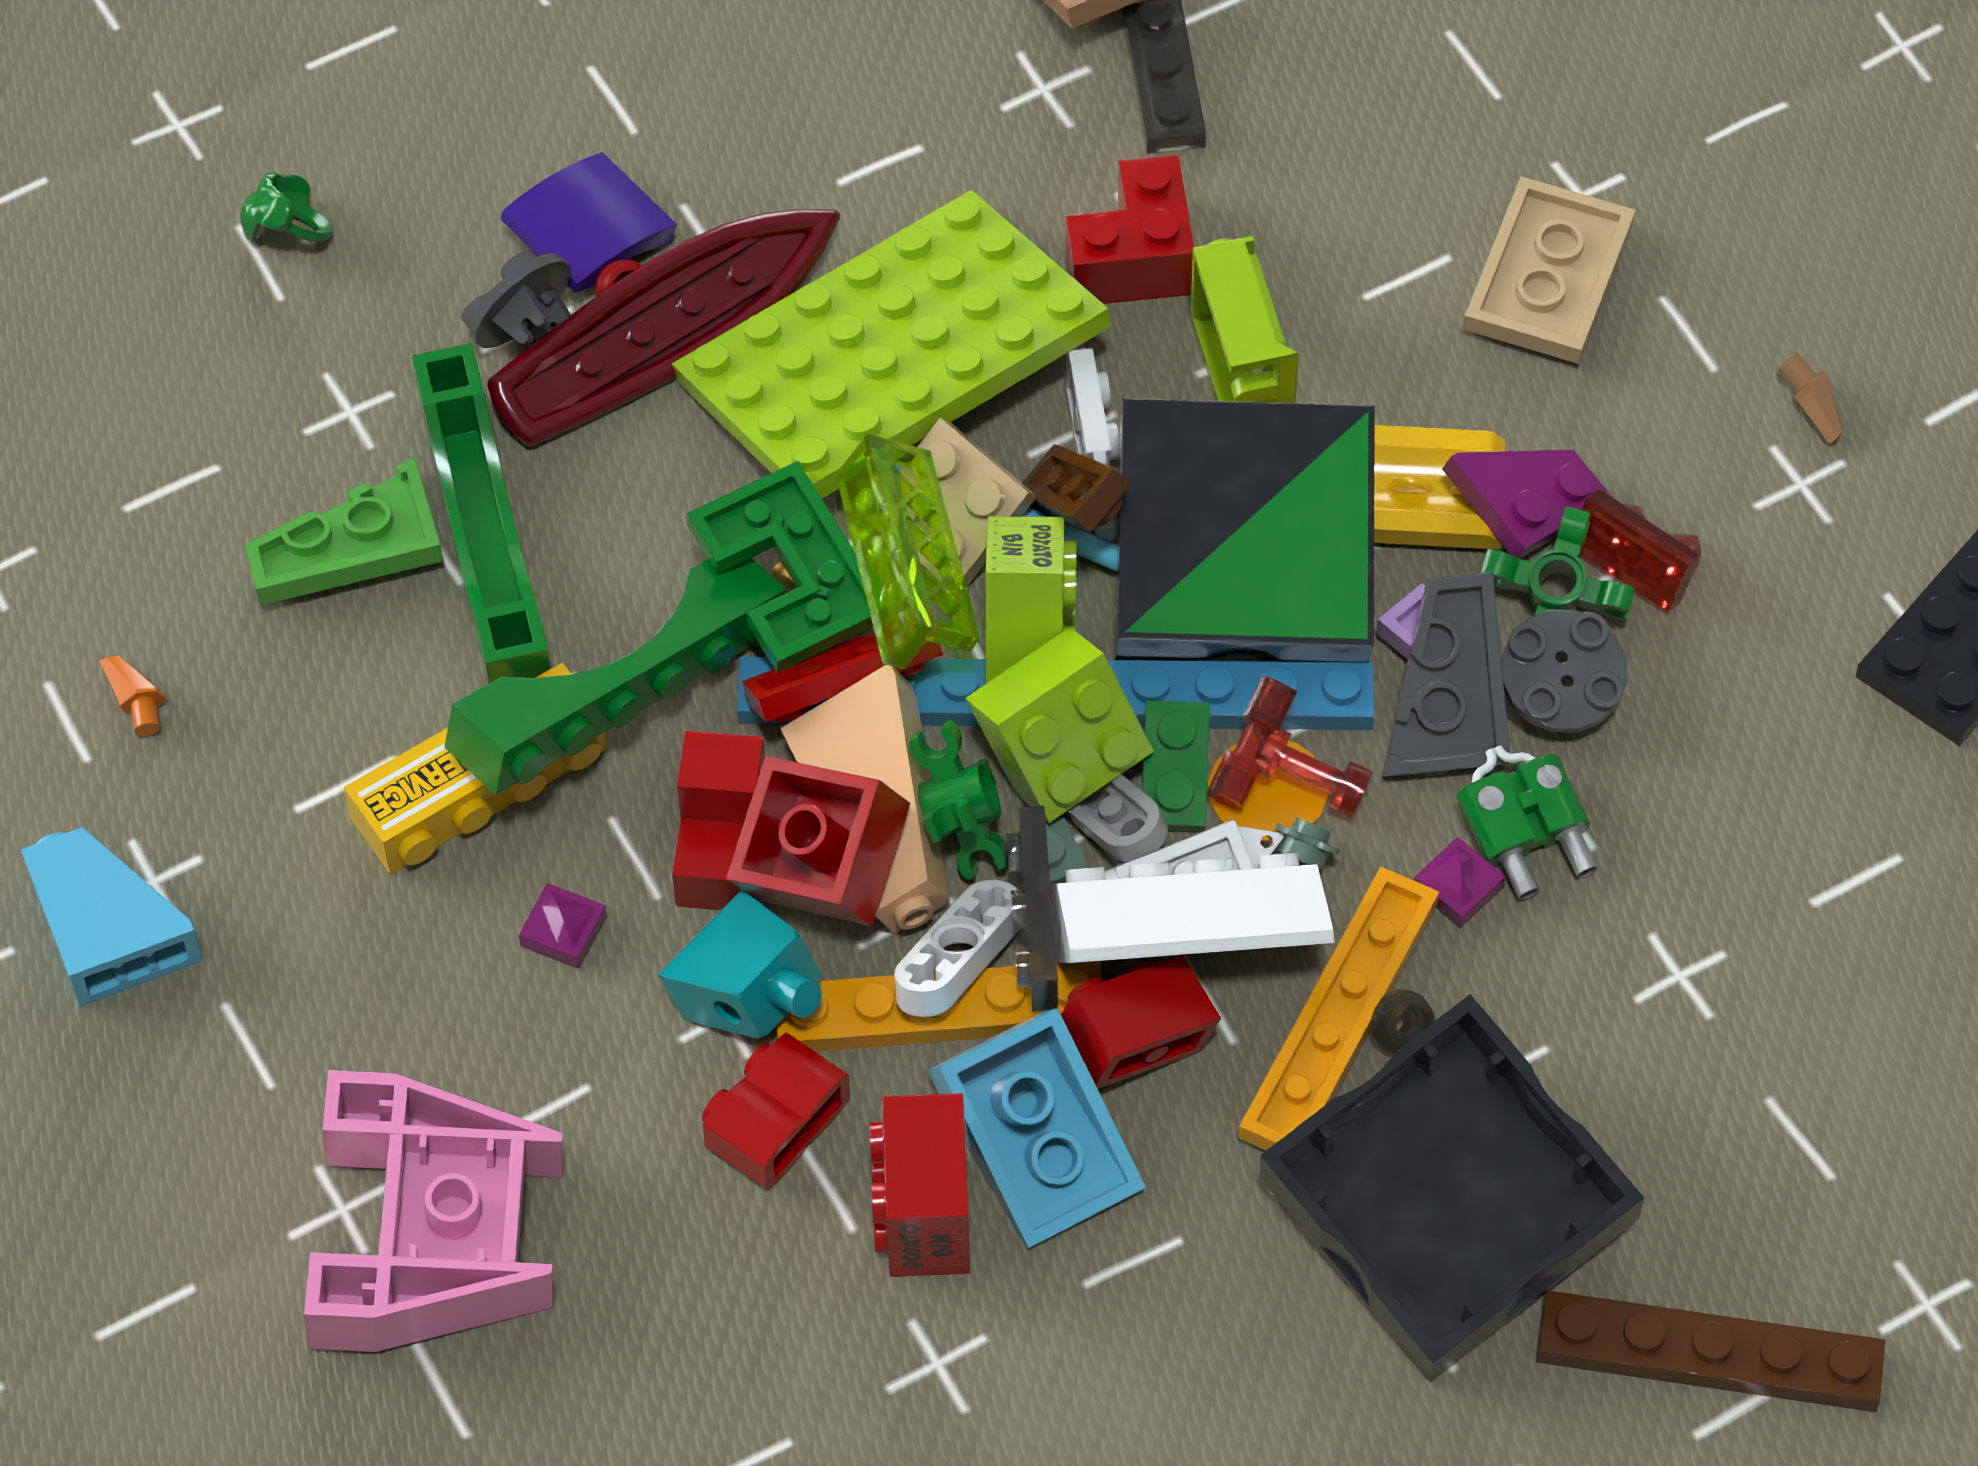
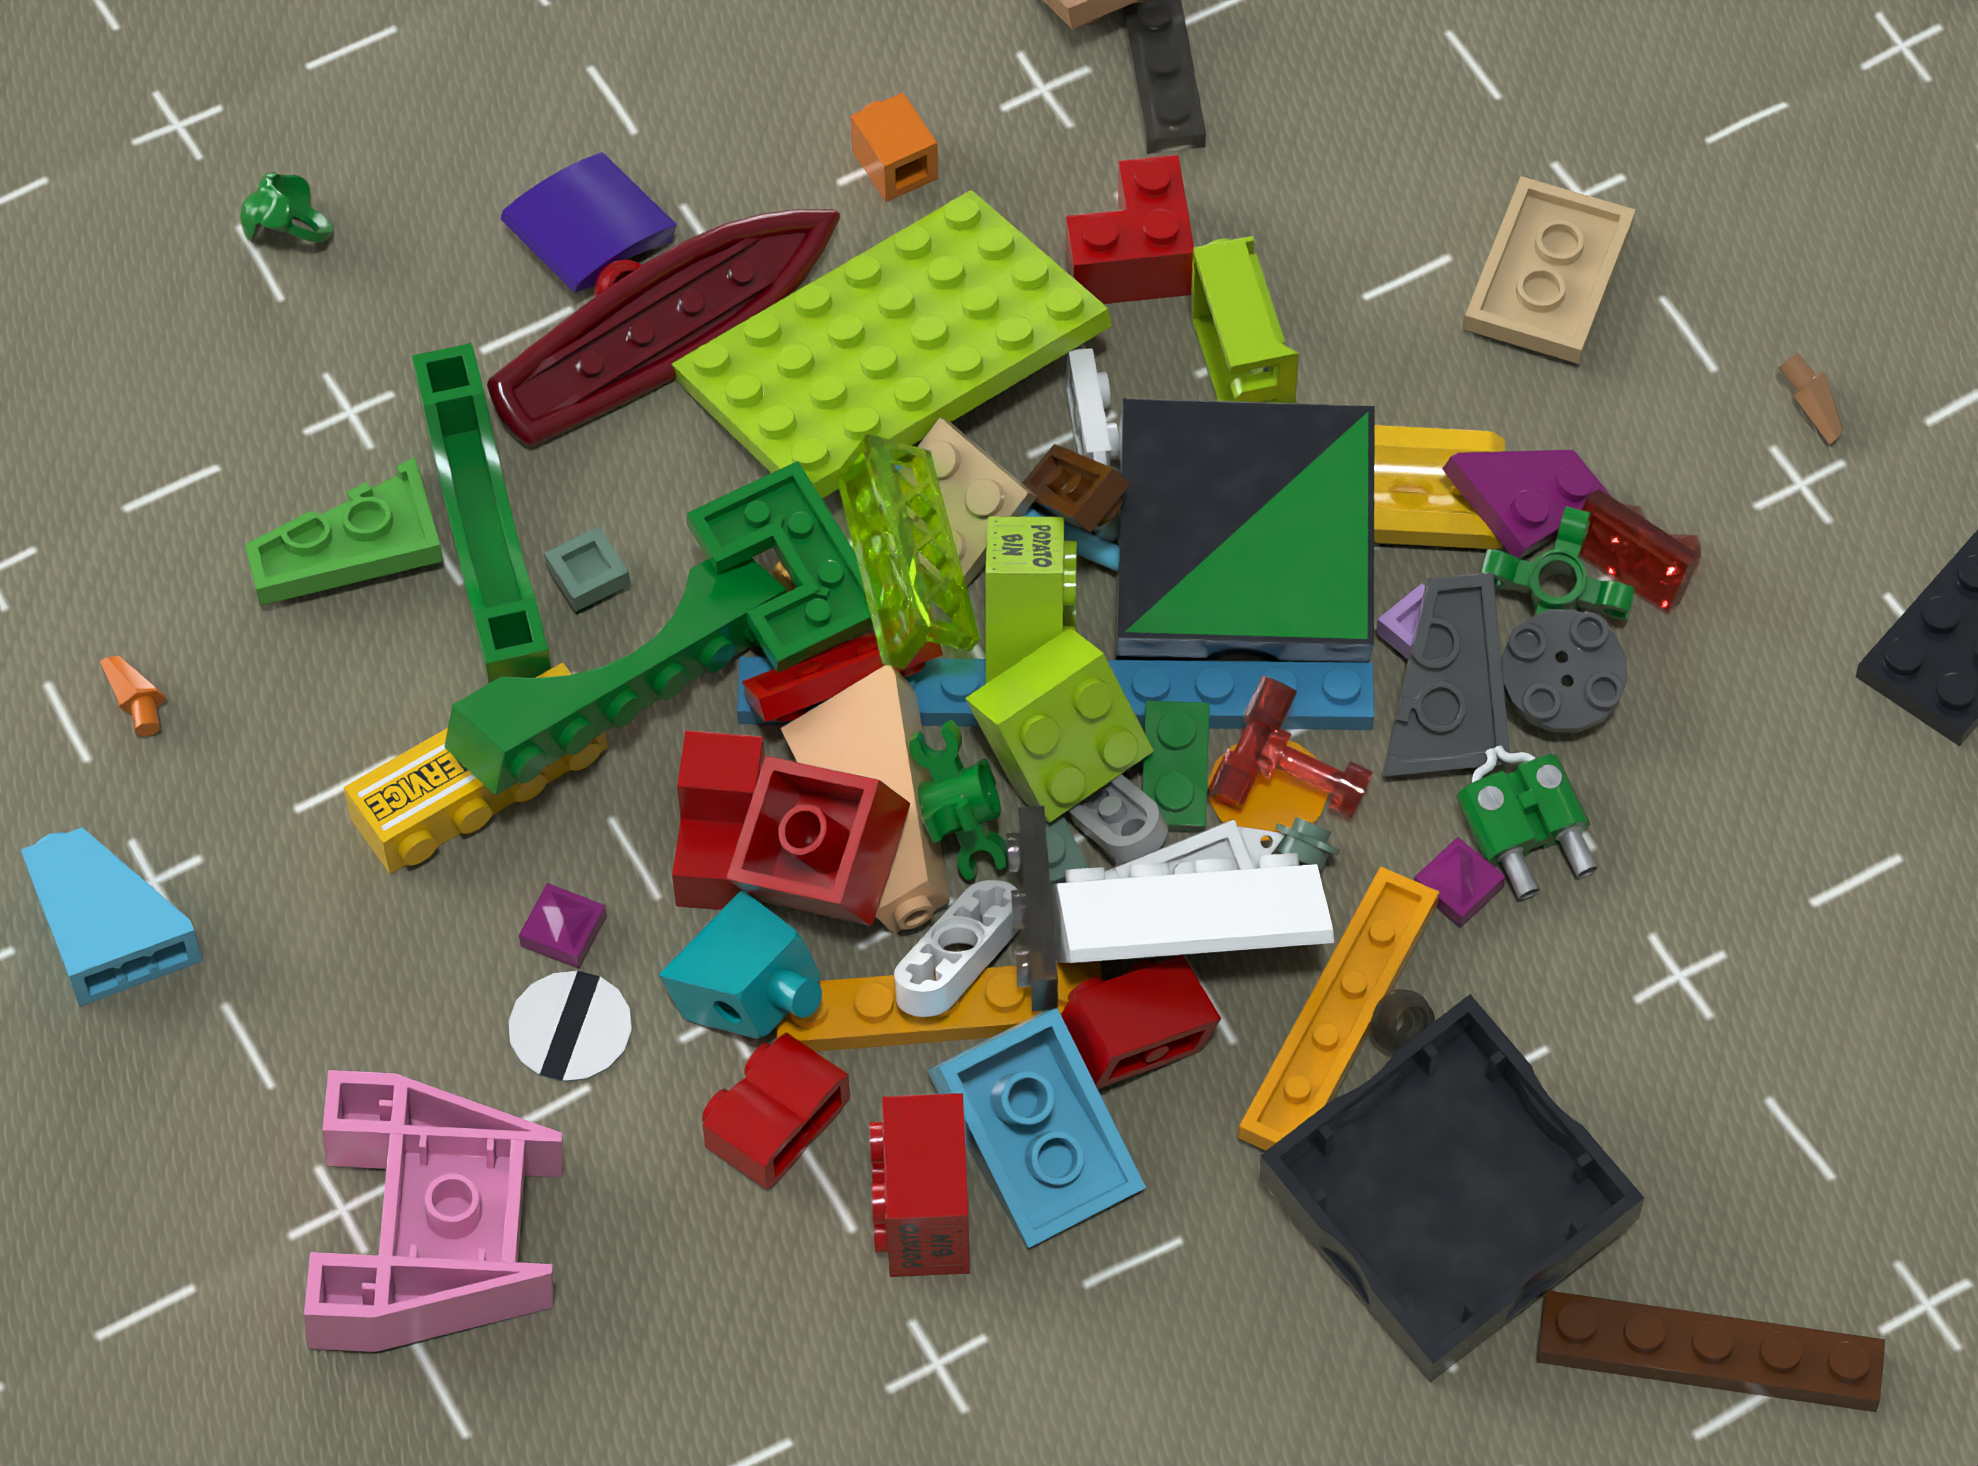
(522, 303): dark grey plate -> none
(570, 1025): none -> white sticker
(587, 568): none -> sand green plate
(894, 146): none -> orange brick

